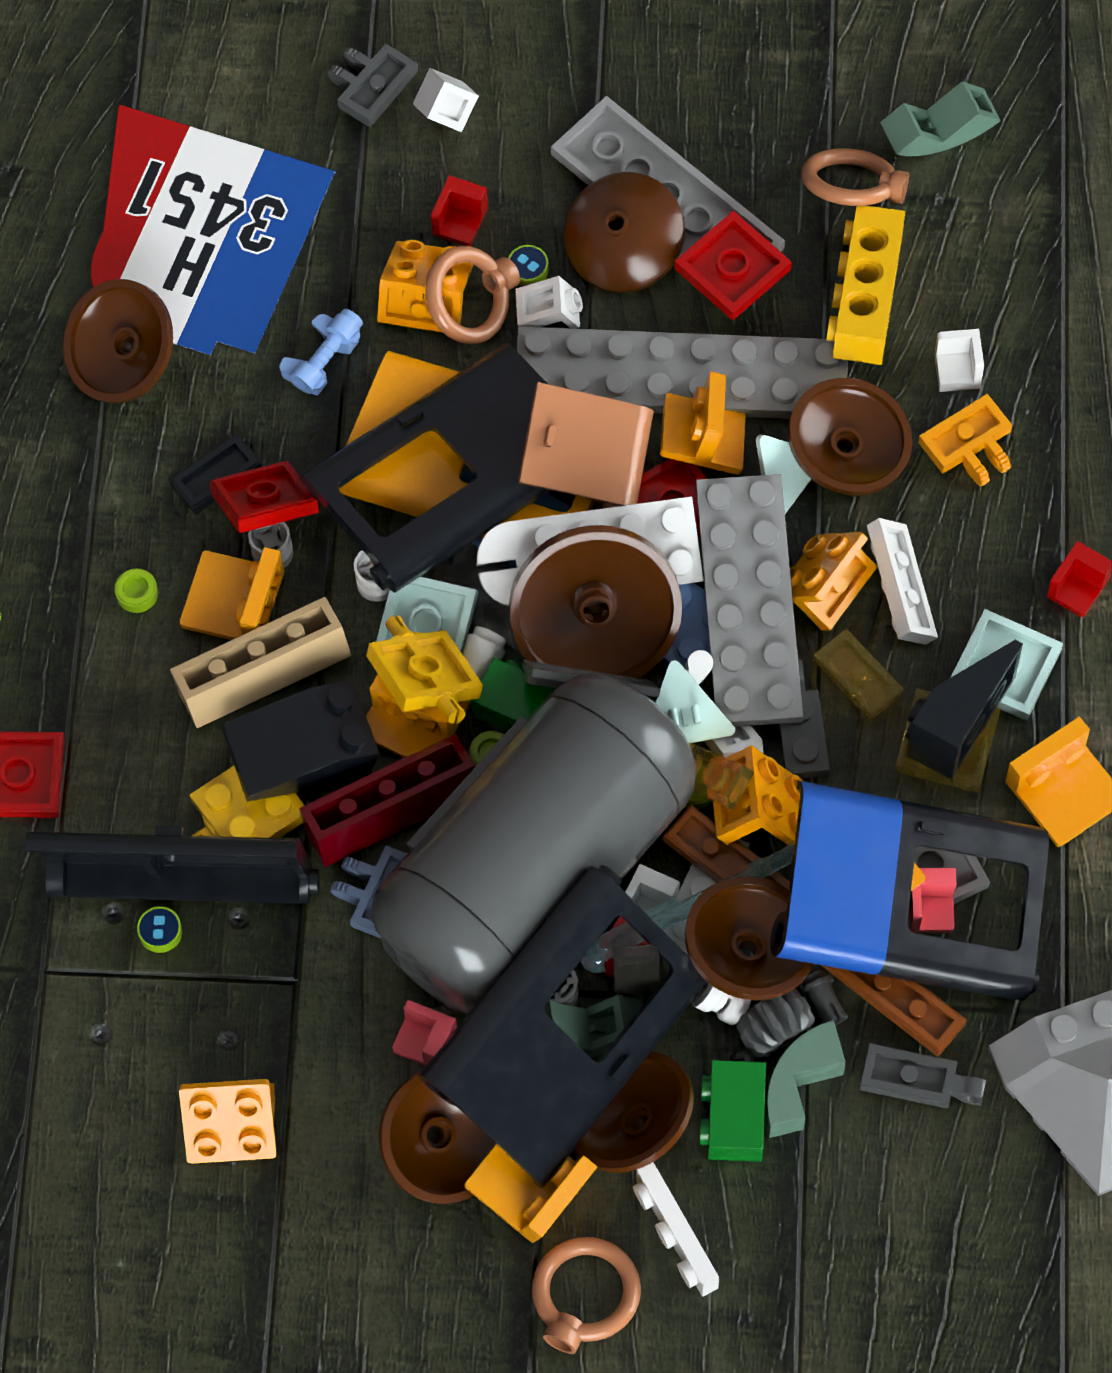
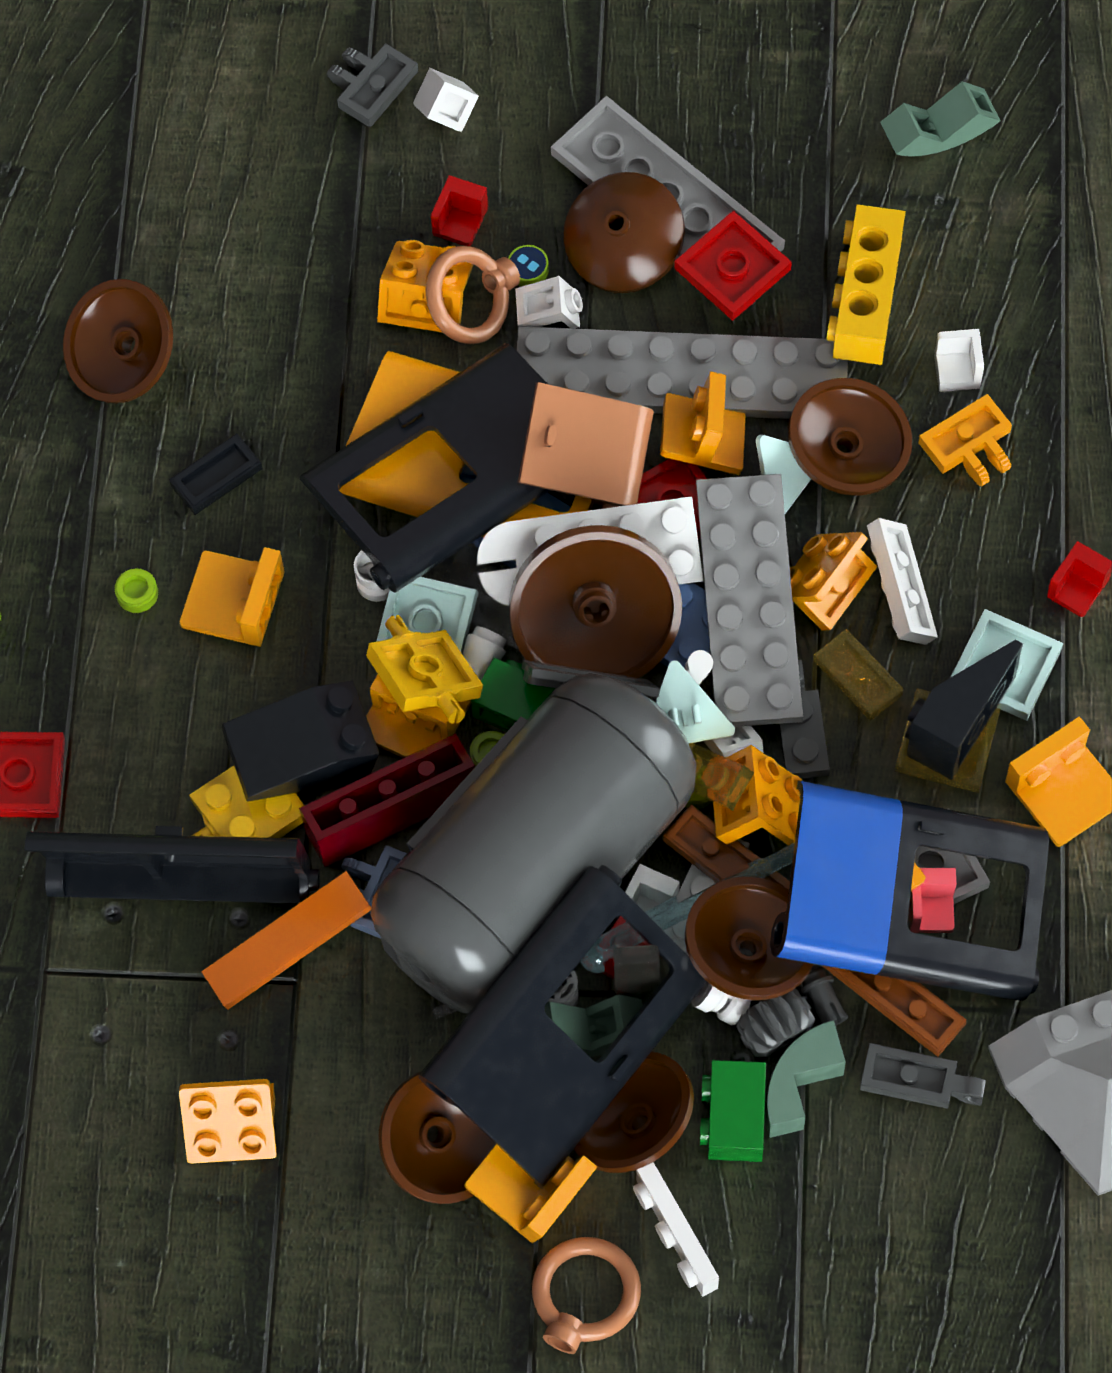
(159, 929): tile -> none
(205, 226): sticker -> none
(261, 662): tan brick -> none
(263, 496): red tile -> none
(272, 537): light grey wheel -> none
(286, 940): none -> orange tile
(340, 336): light blue piece -> none
(422, 1033): coral panel -> none
(891, 186): nougat piece -> none

